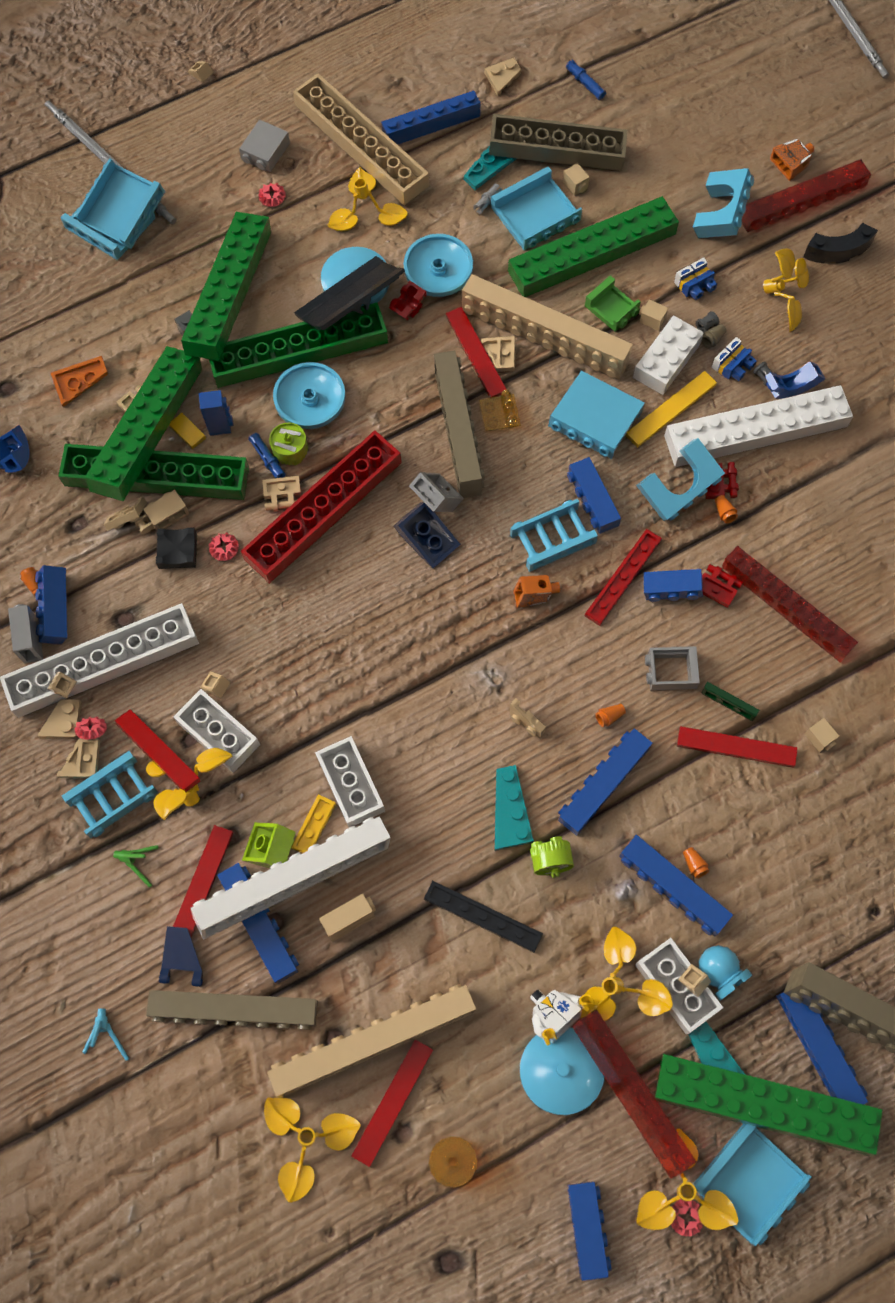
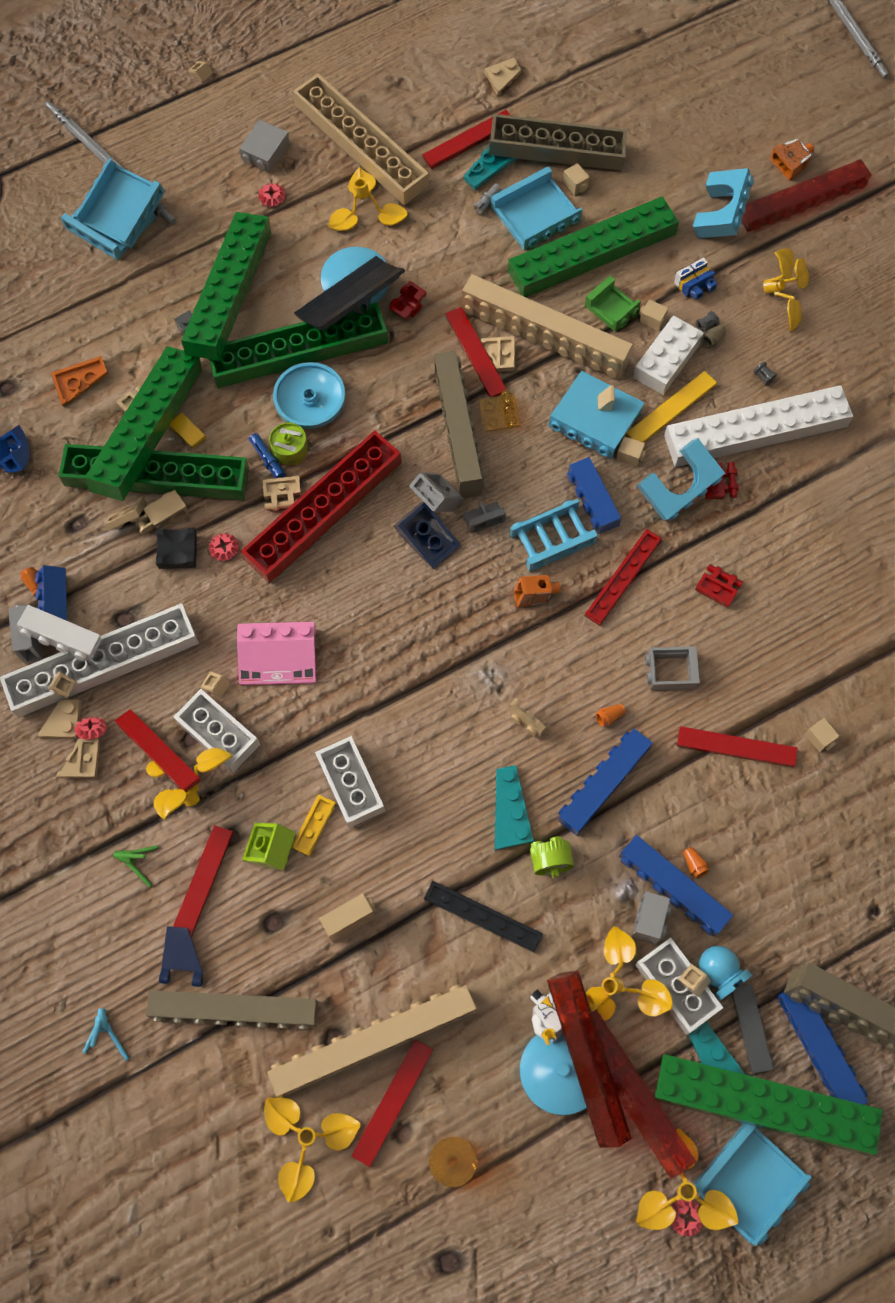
(58, 633): none -> white brick
(93, 785): medium azure fence -> none
(216, 412): blue brick -> none
(263, 932): blue brick -> none
(276, 653): none -> bright pink piece
(290, 877): white brick -> none
(432, 118): blue brick -> none
(438, 264): medium azure dish -> none
(460, 143): none -> red tile
(484, 516): none -> dark grey panel
(581, 75): blue pin -> none
(588, 1230): blue brick -> none
(589, 1059): none -> clear red brick
(606, 399): none -> tan slope
(631, 451): none -> tan brick
(650, 918): none -> light grey brick
(673, 585): blue brick -> none
(726, 510): orange cone -> none
(730, 701): dark green tile -> none
(731, 360): blue hips -> none
(751, 1029): none -> dark grey tile
(789, 604): clear red brick -> none
(795, 382): blue arch -> none
(840, 248): black brick -> none

